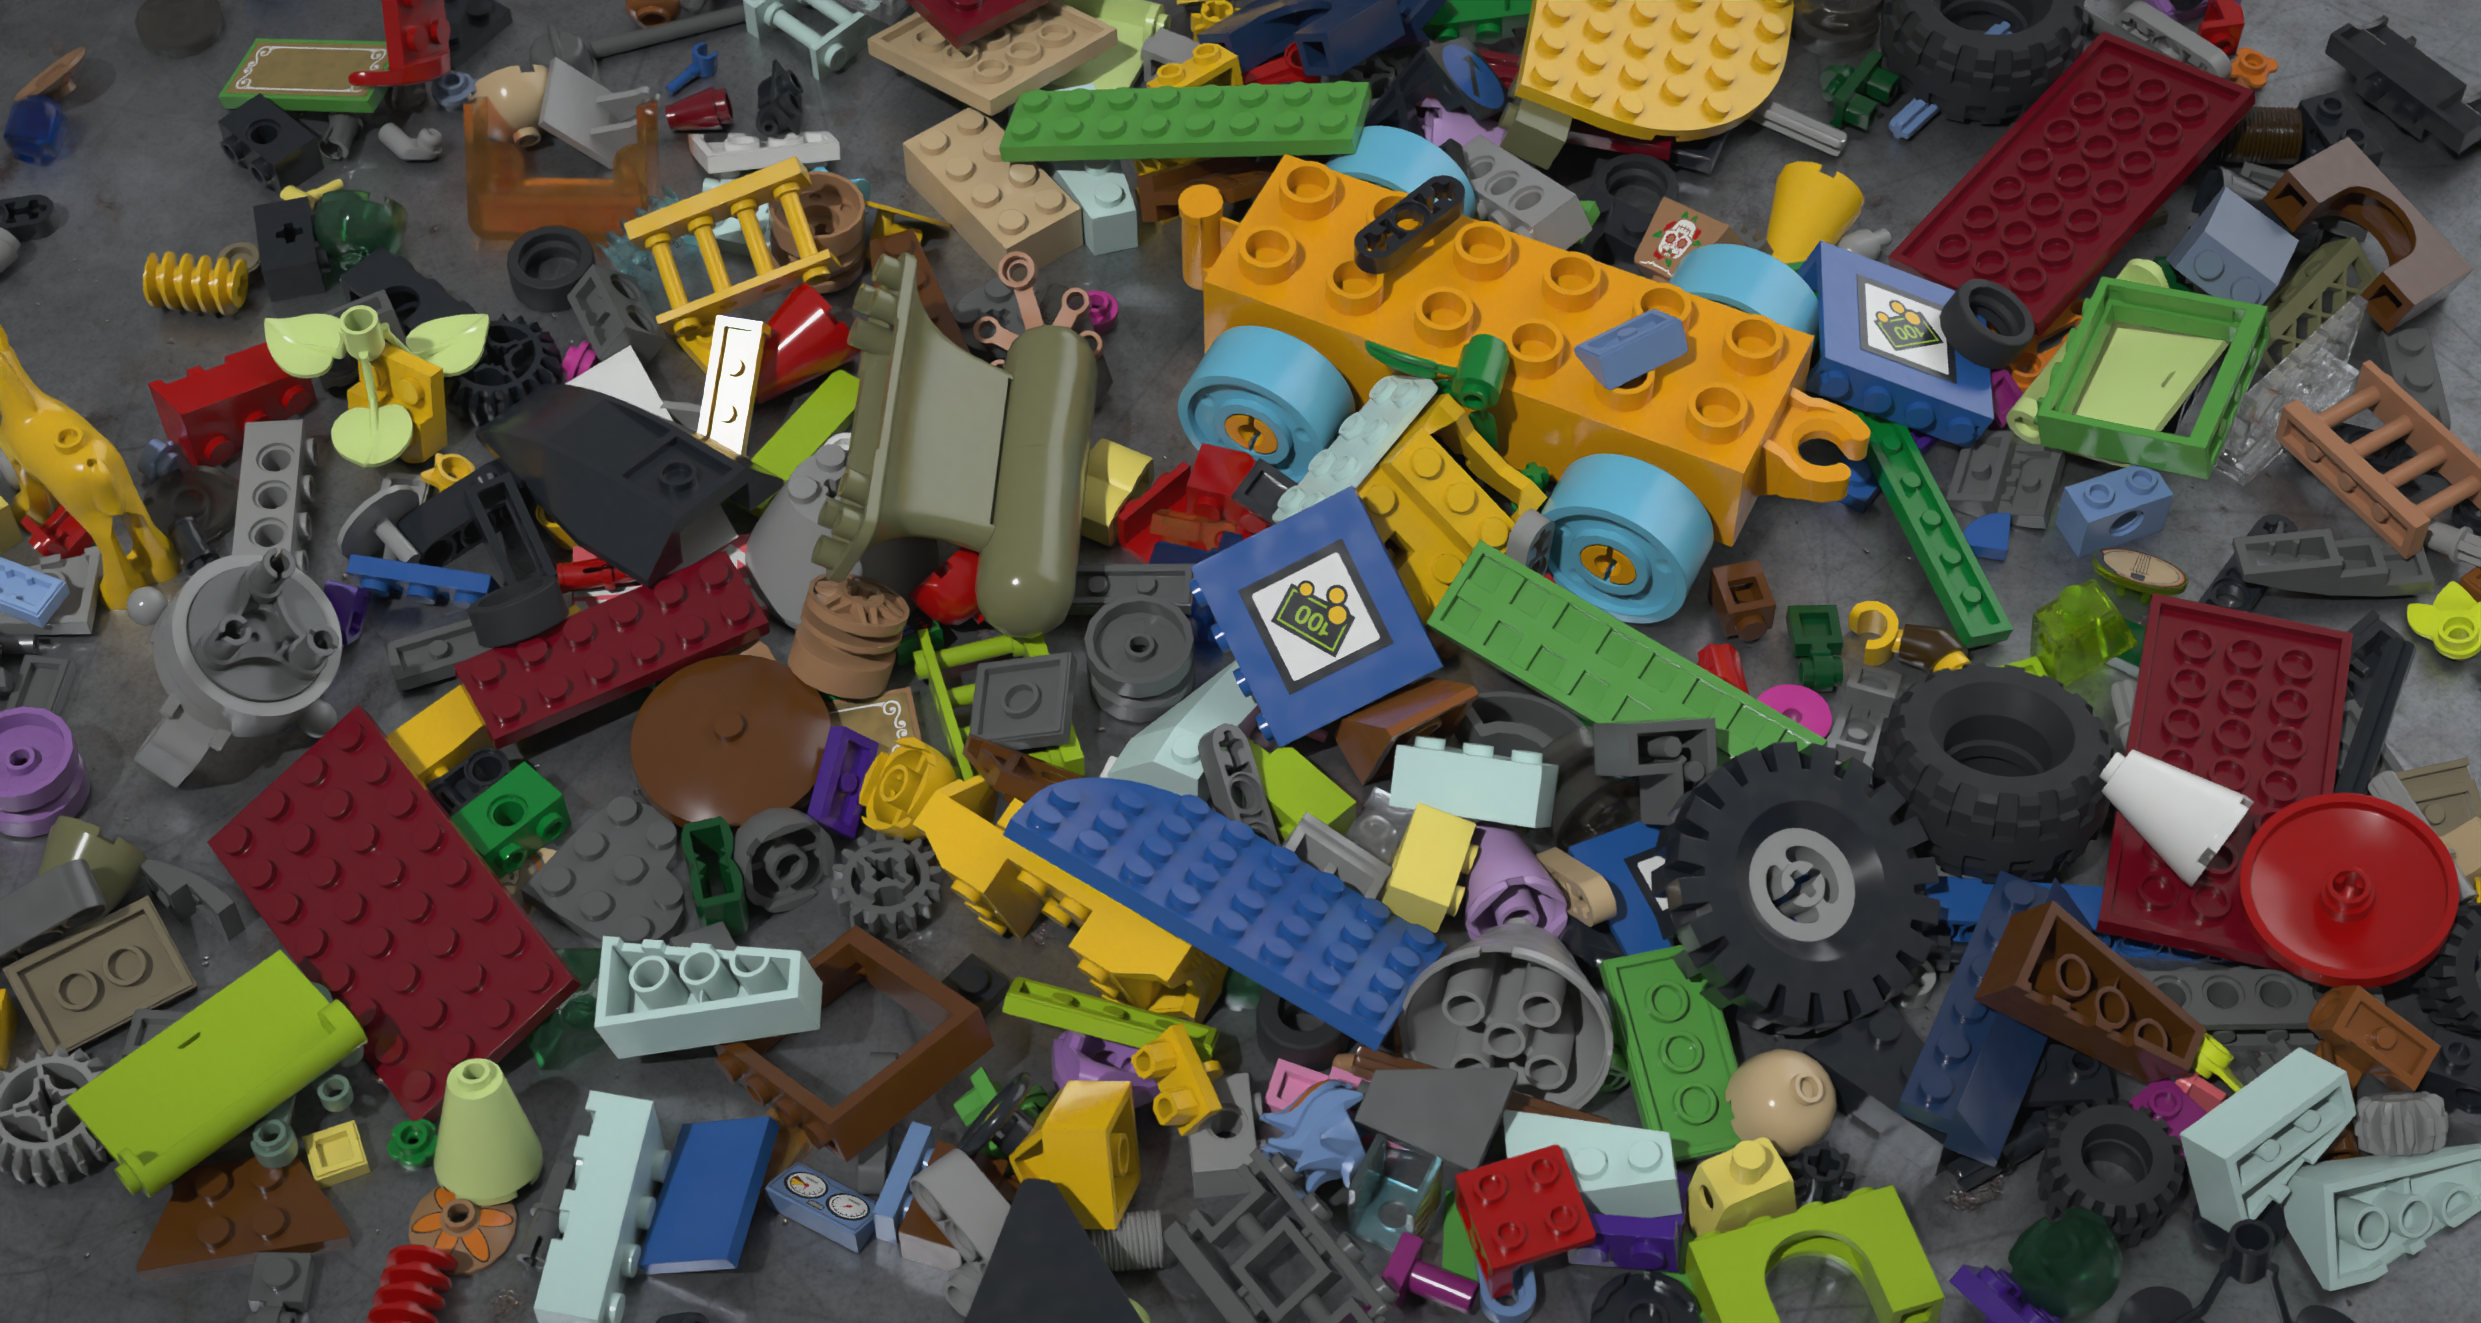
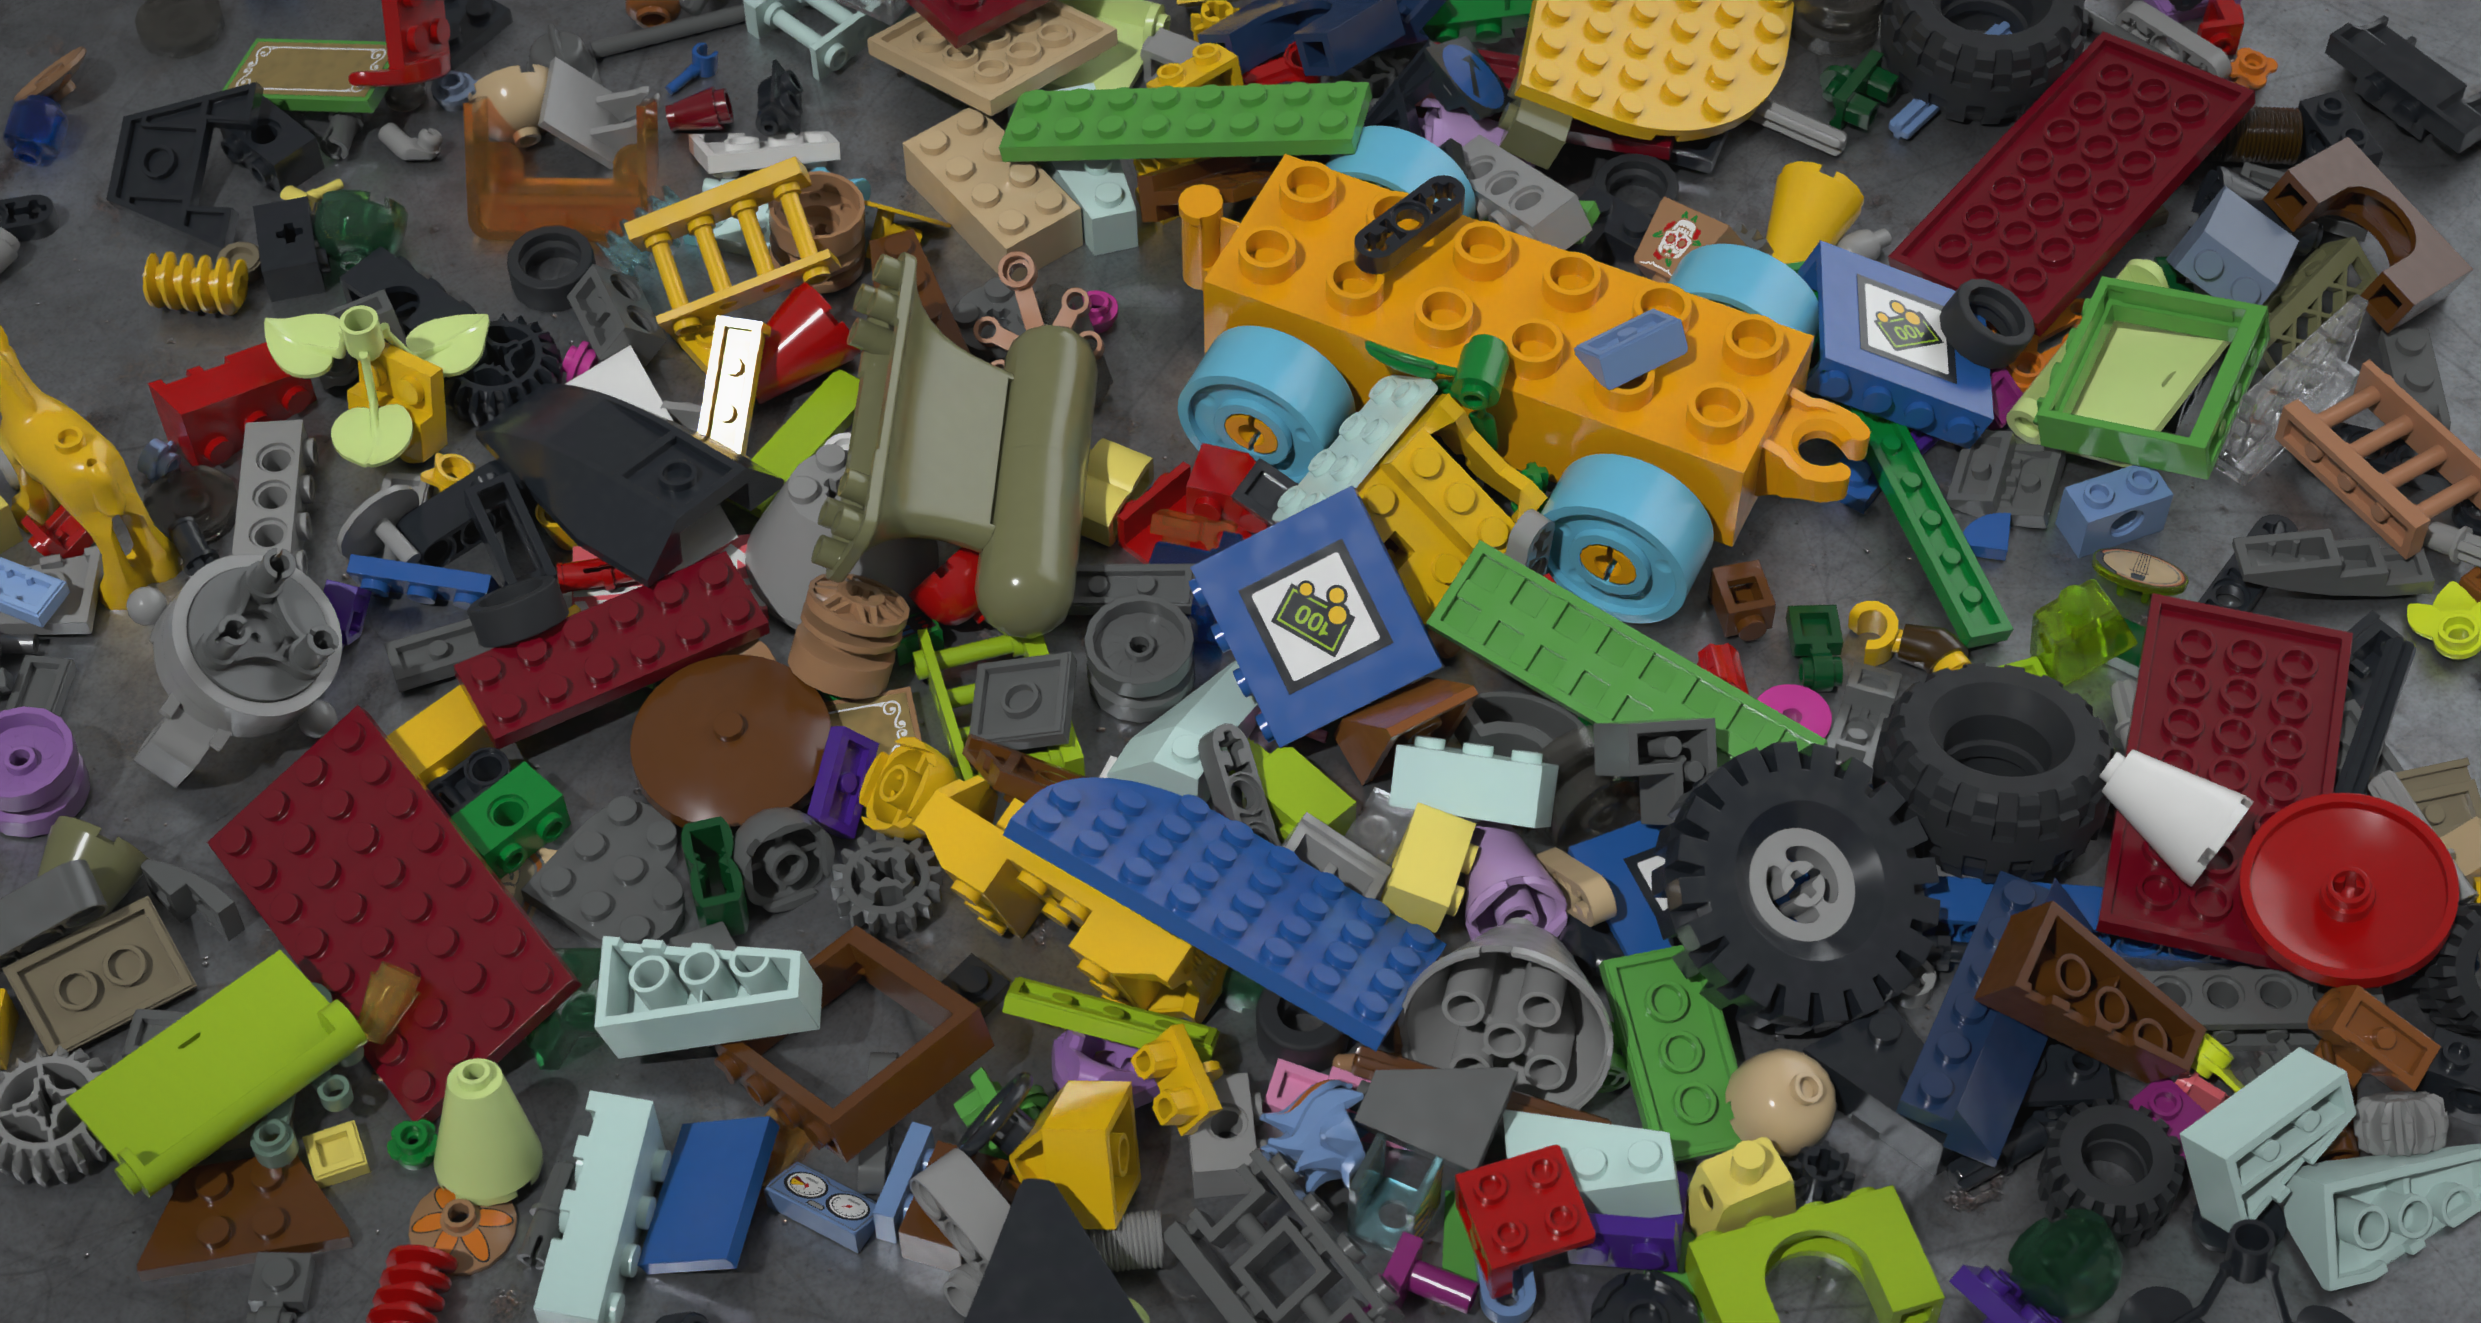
(165, 160): none -> black wing
(387, 1000): none -> clear yellow cone

